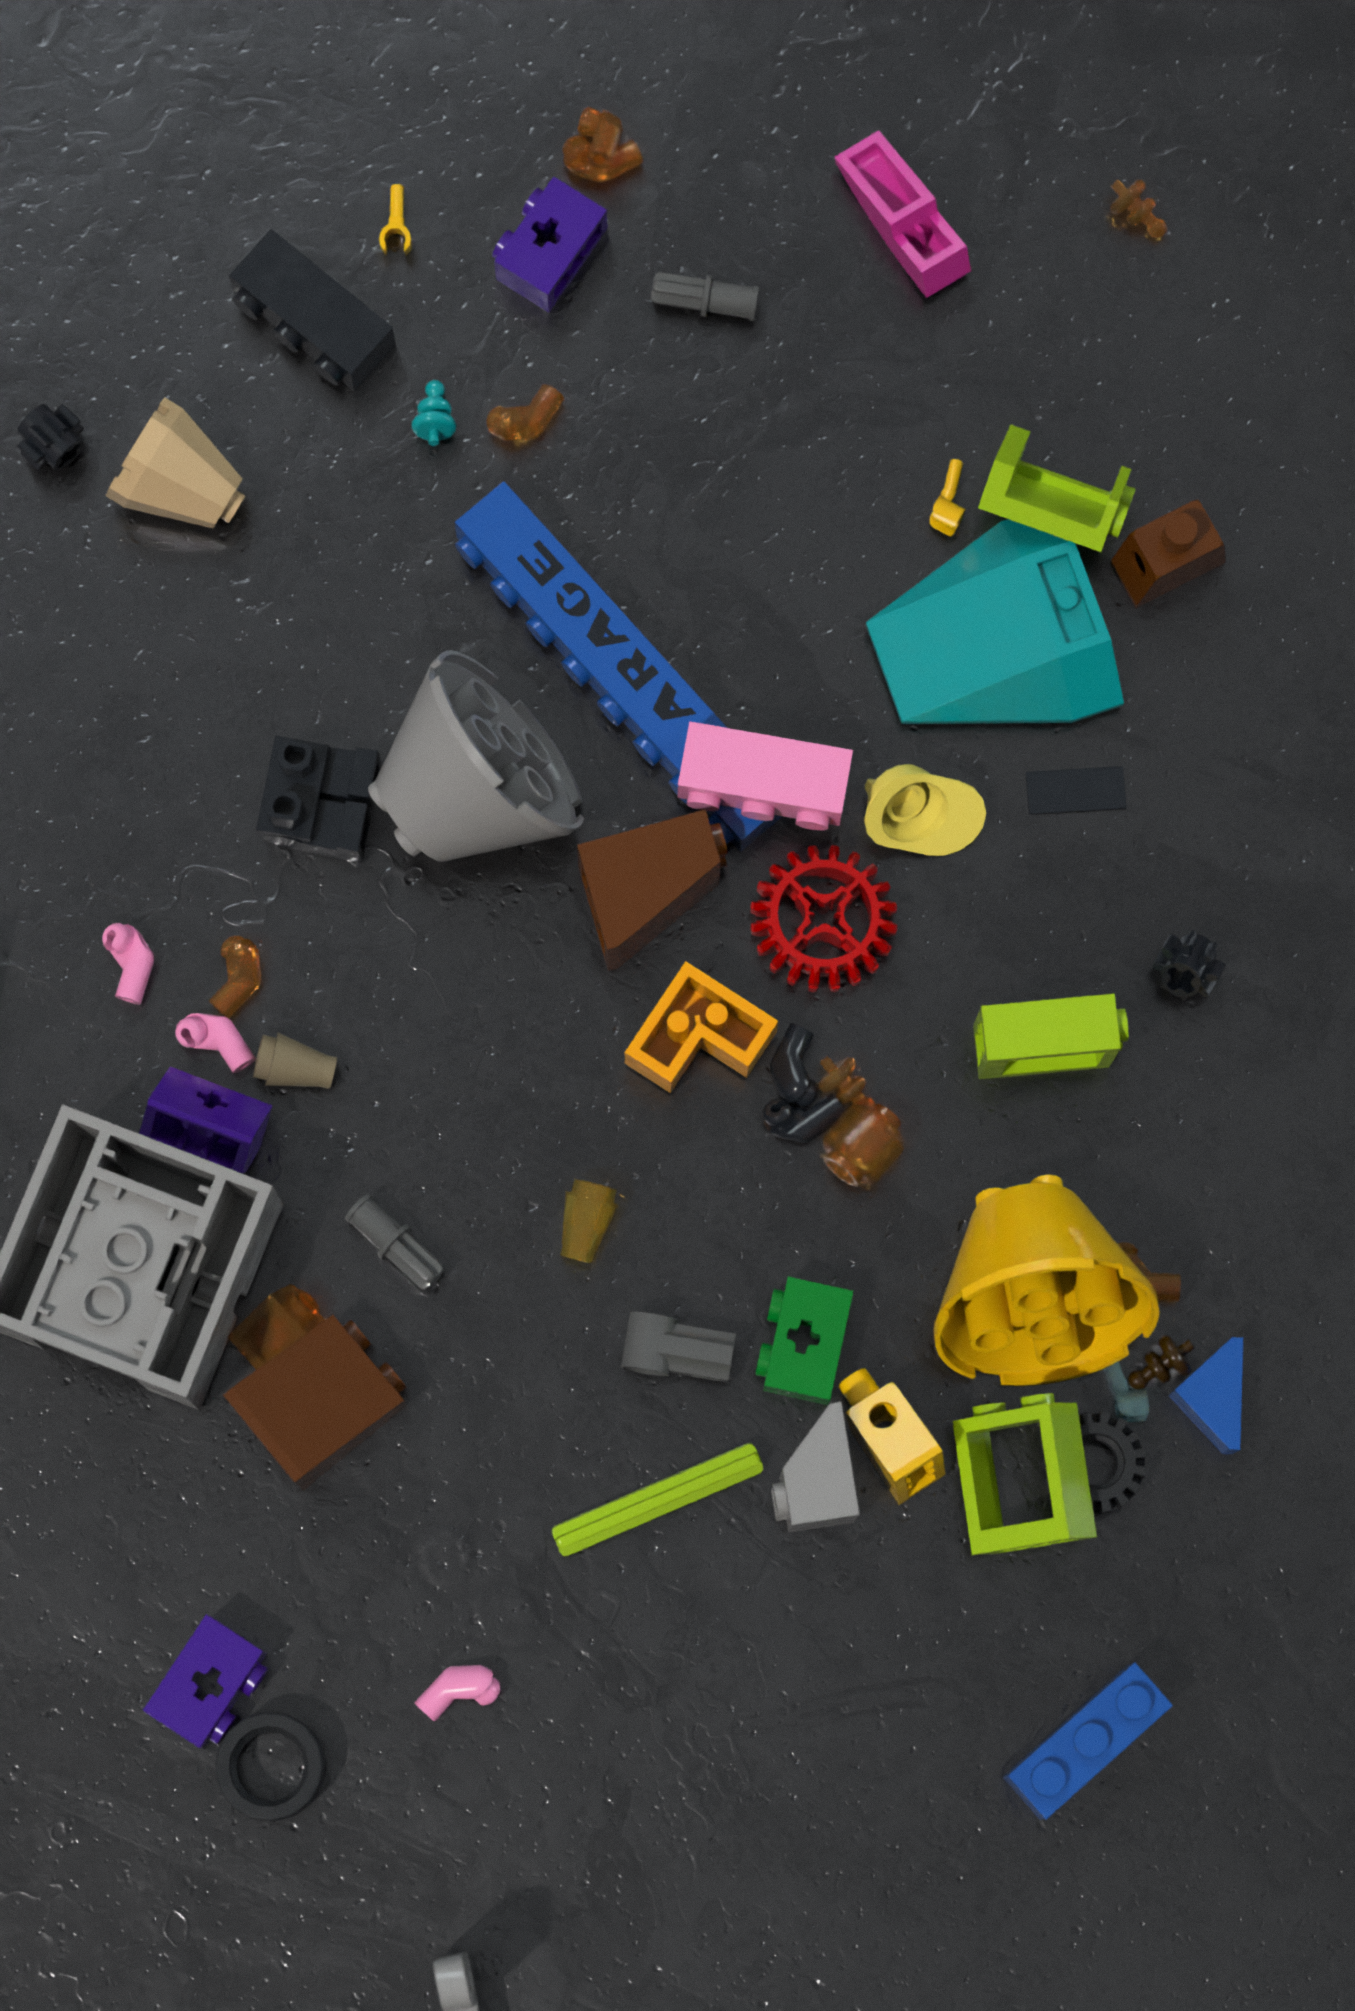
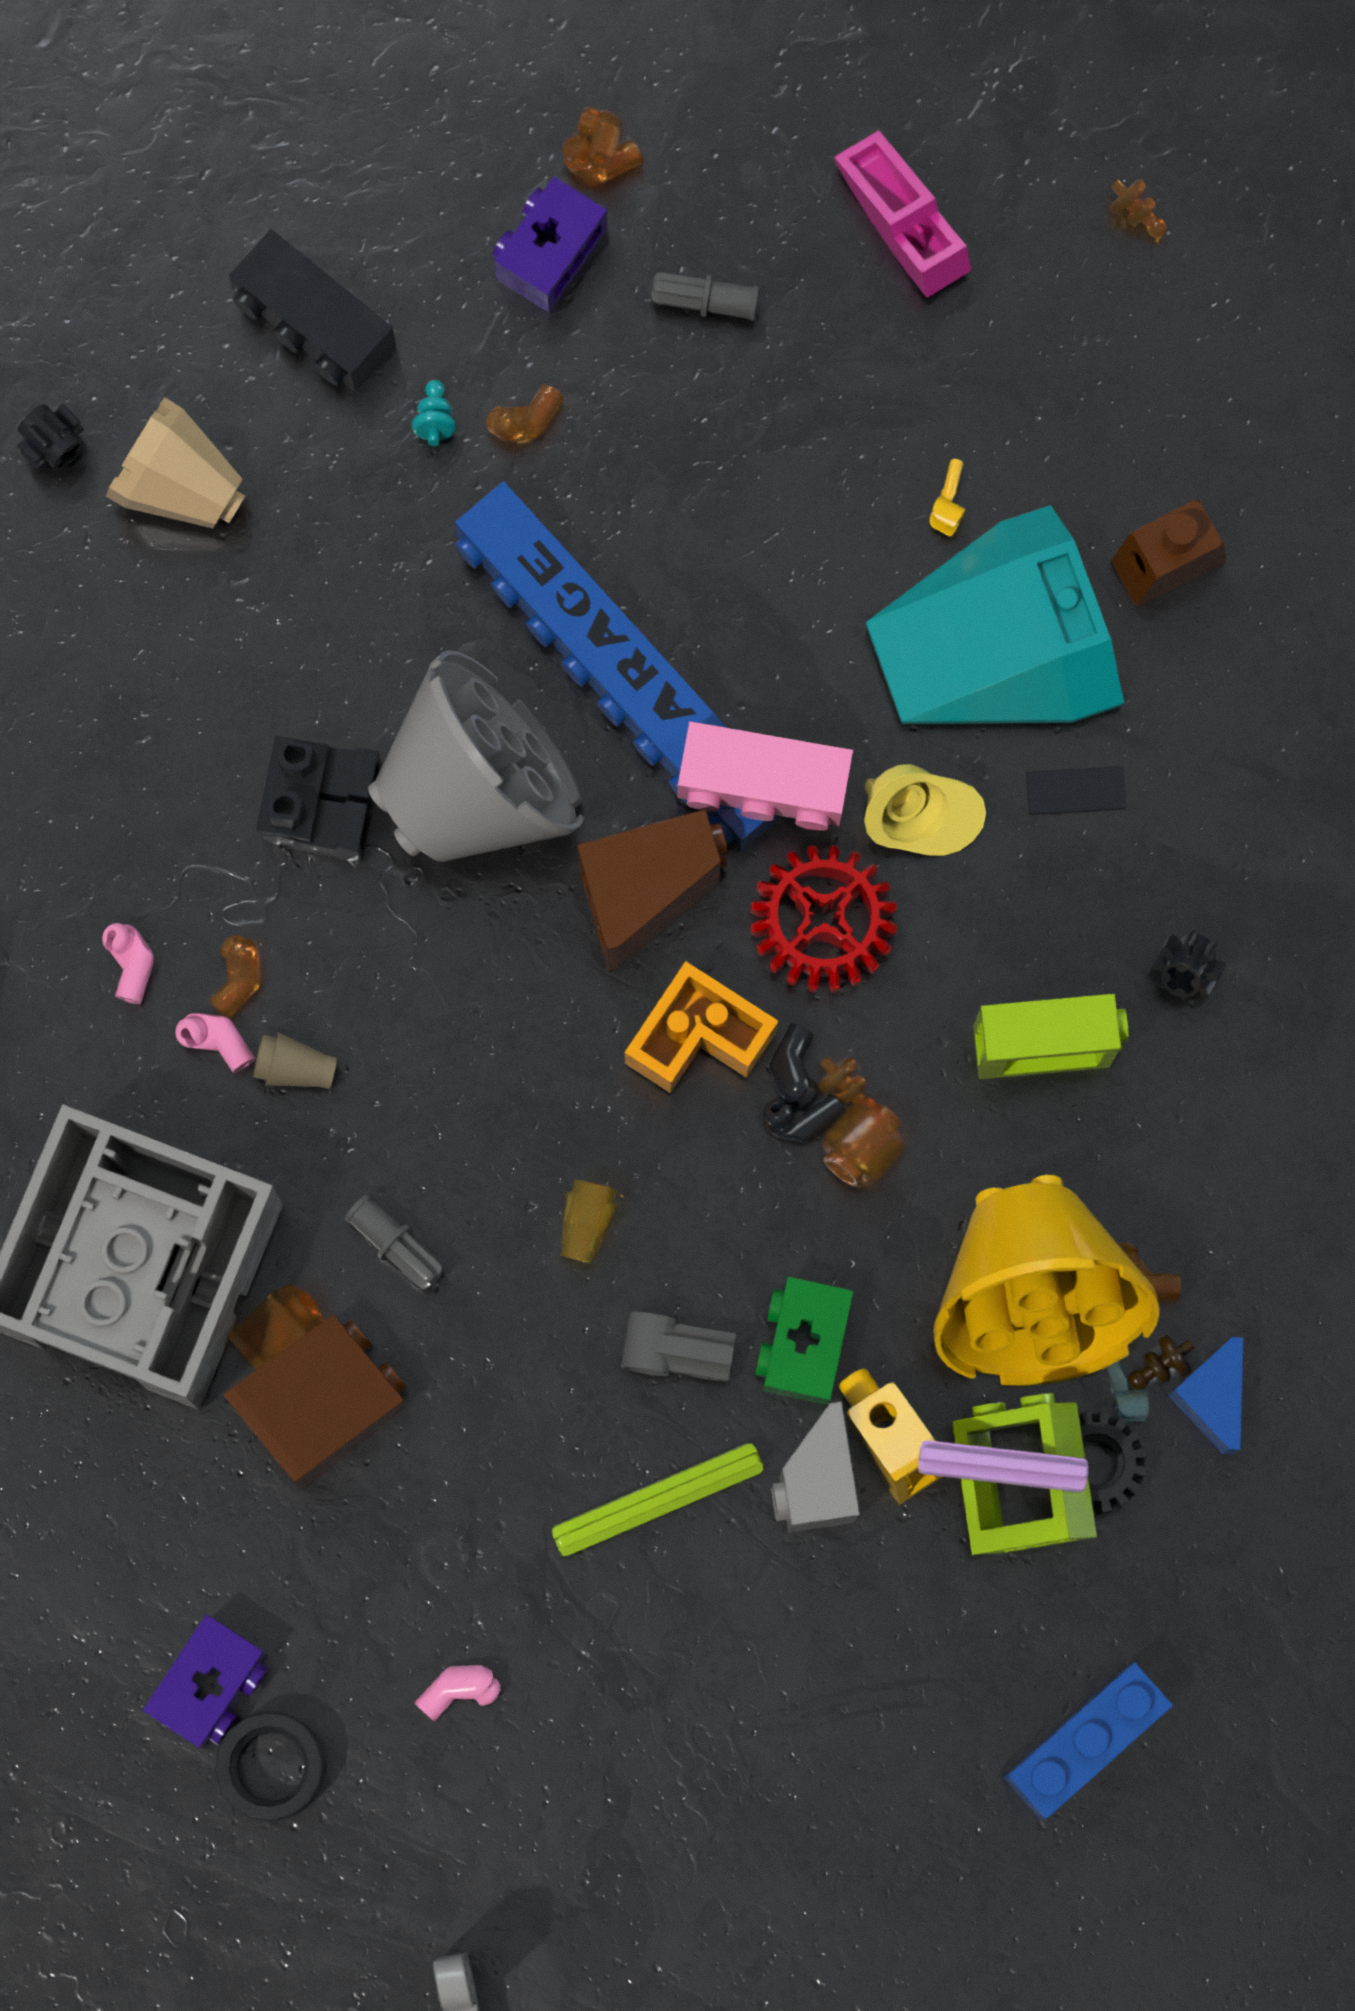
(206, 1120): dark purple brick -> none
(396, 220): yellow hand -> none
(1003, 1466): none -> lavender axle
(1053, 500): lime panel -> none

